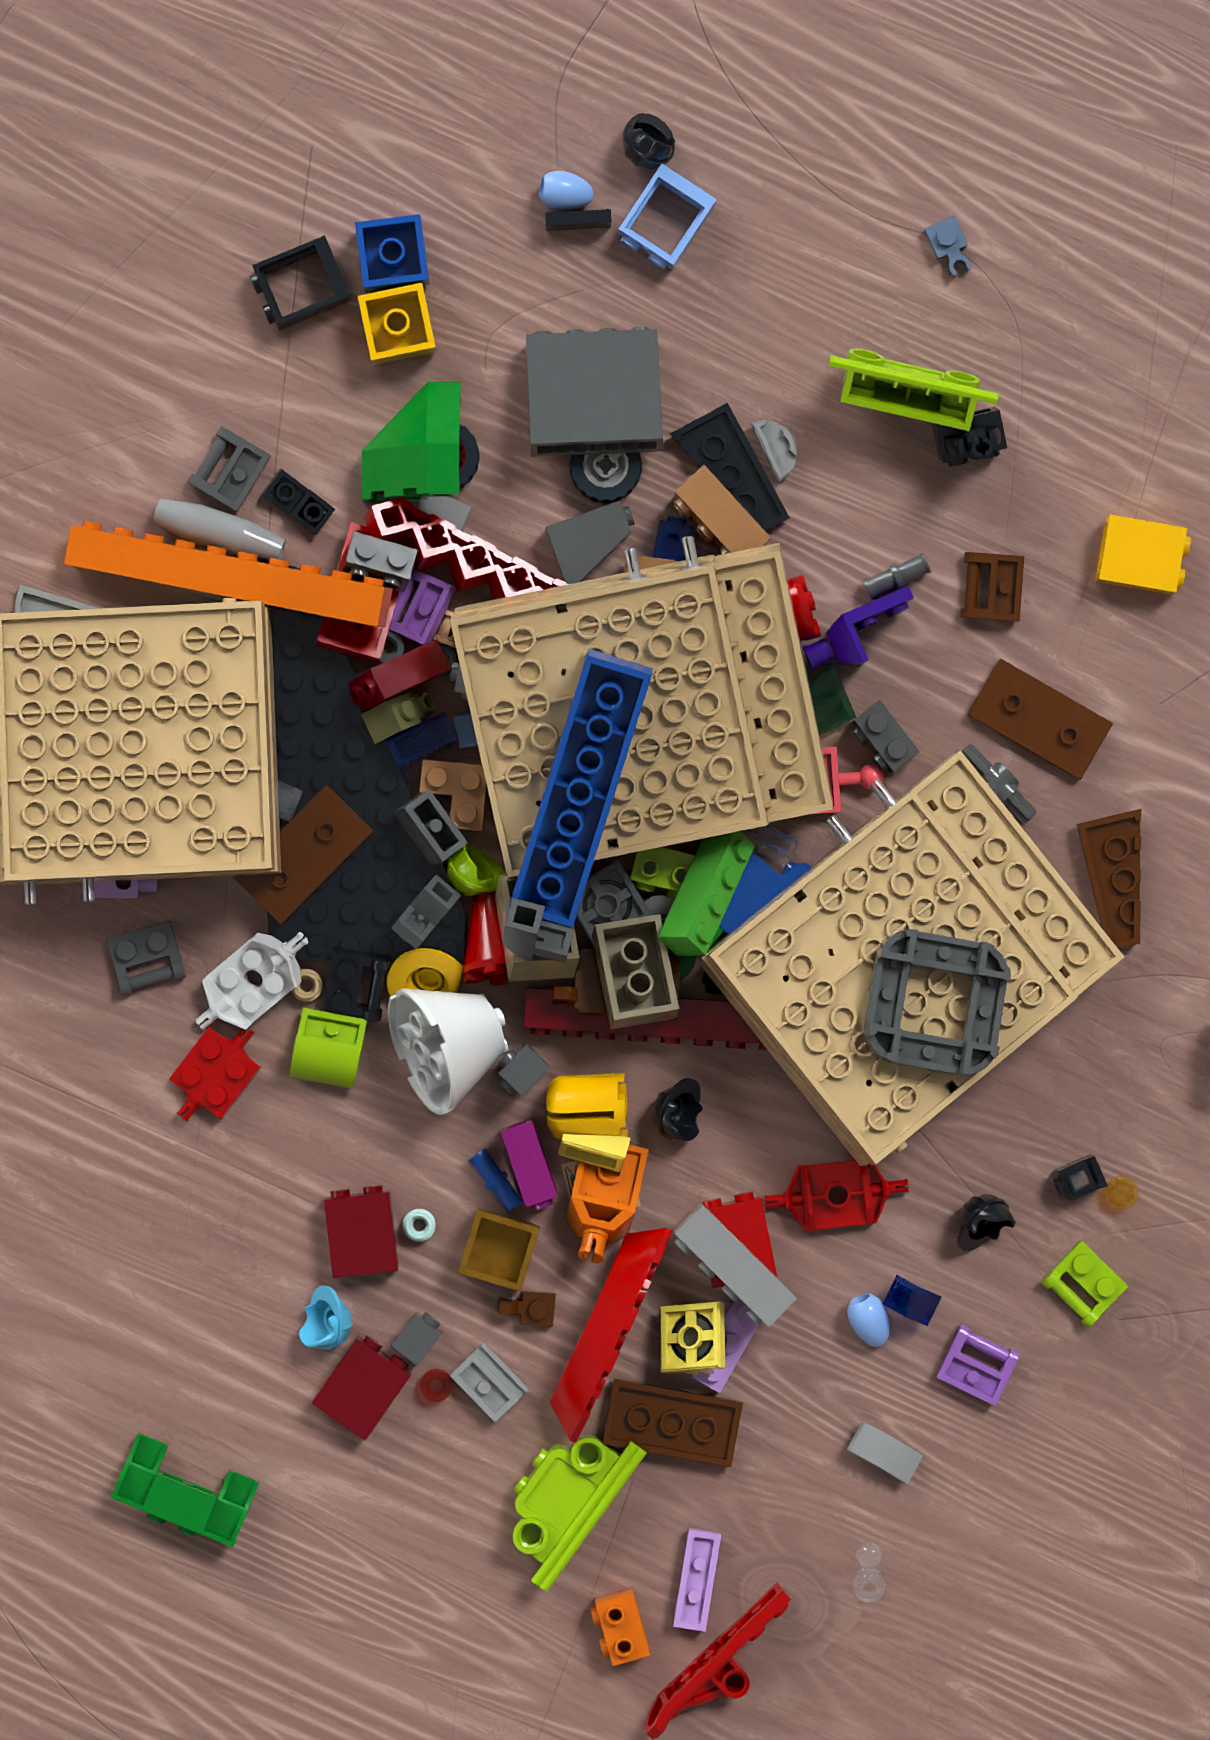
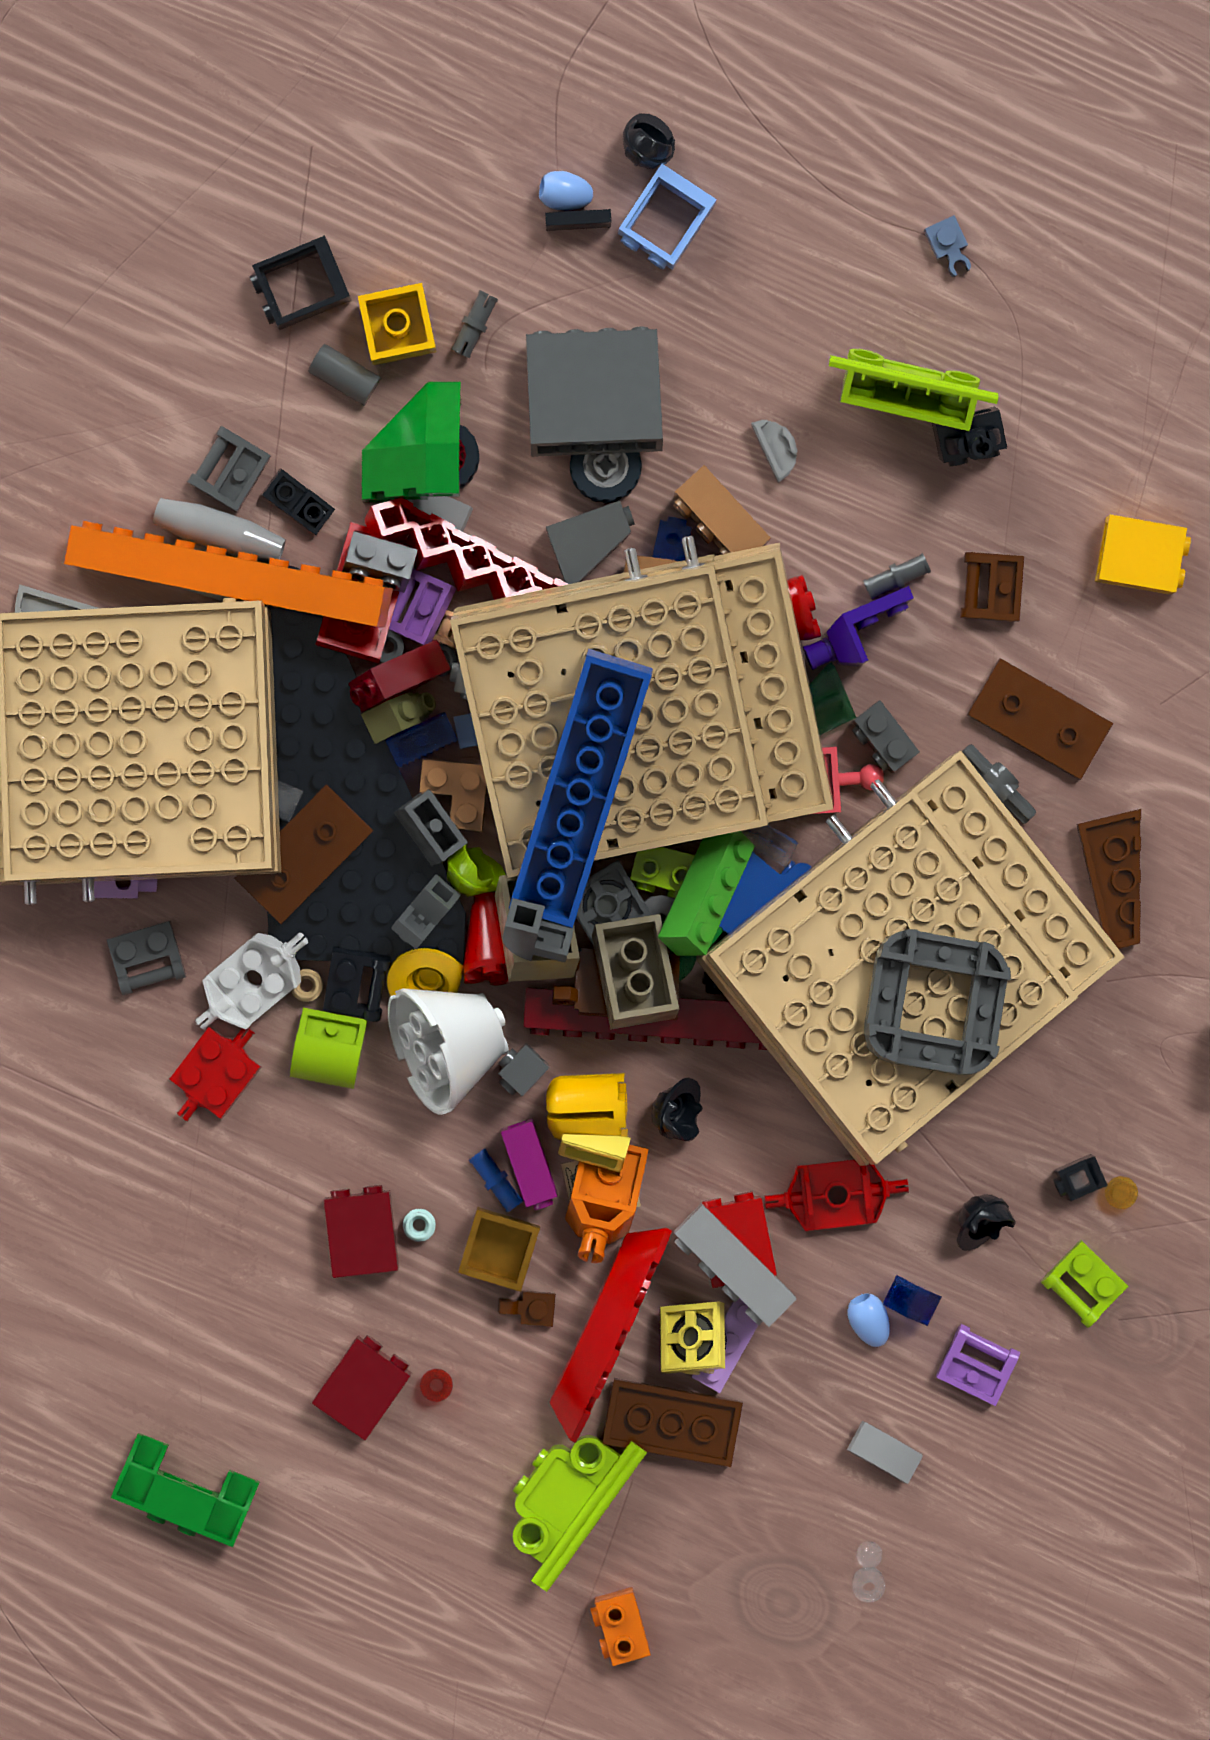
(327, 1320): medium azure piece -> none
(344, 374): none -> dark grey brick
(392, 253): blue brick -> none
(417, 1337): dark grey brick -> none
(474, 324): none -> dark grey pin
(489, 1382): light grey plate -> none
(697, 1579): lavender plate -> none
(707, 1673): red piece -> none
(724, 449): black wing -> none

